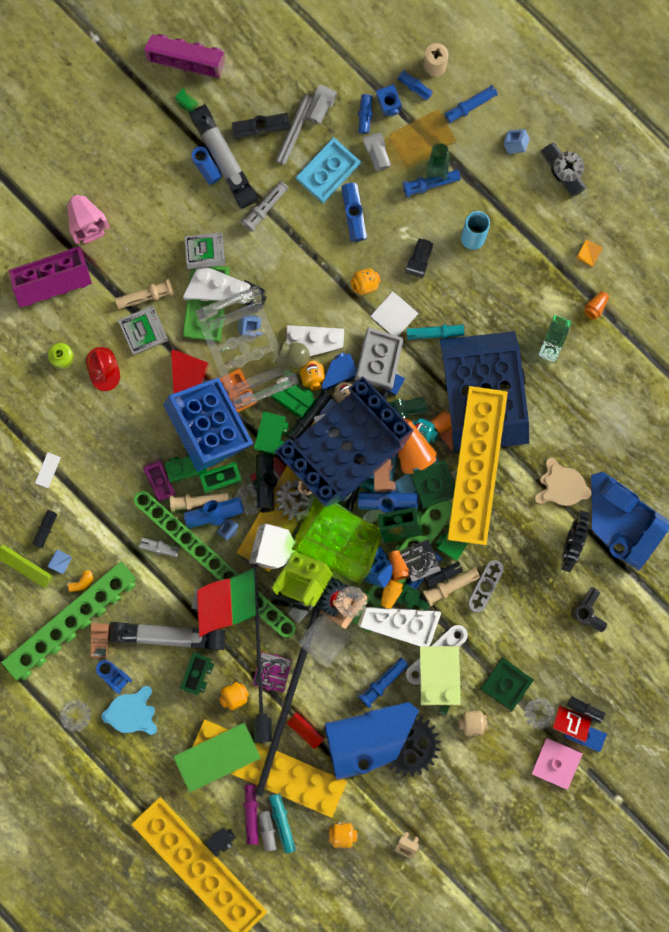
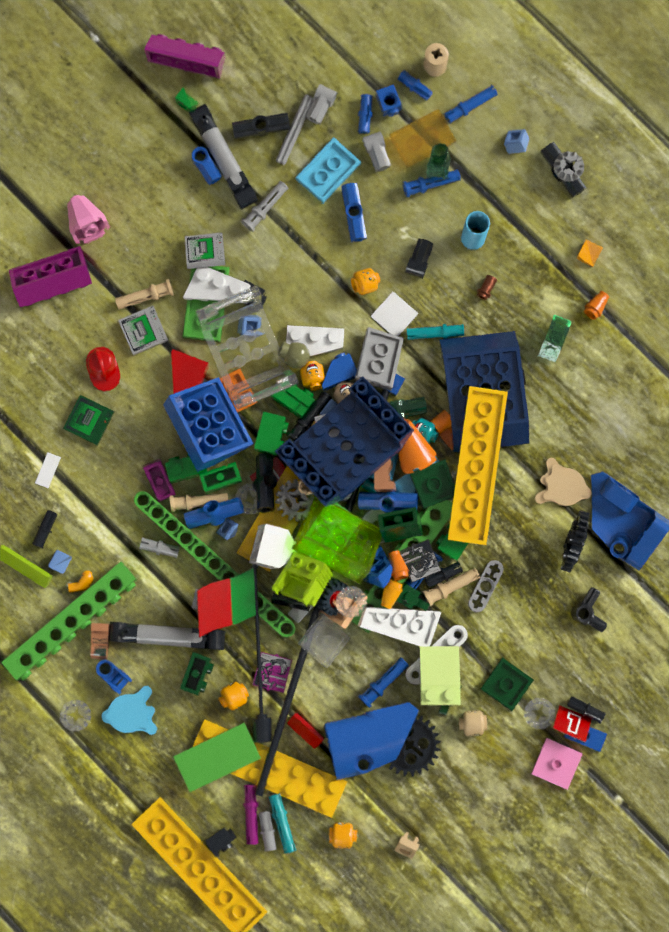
(64, 360): lime head -> none
(88, 420): none -> dark green tile
(486, 288): none -> copper pin

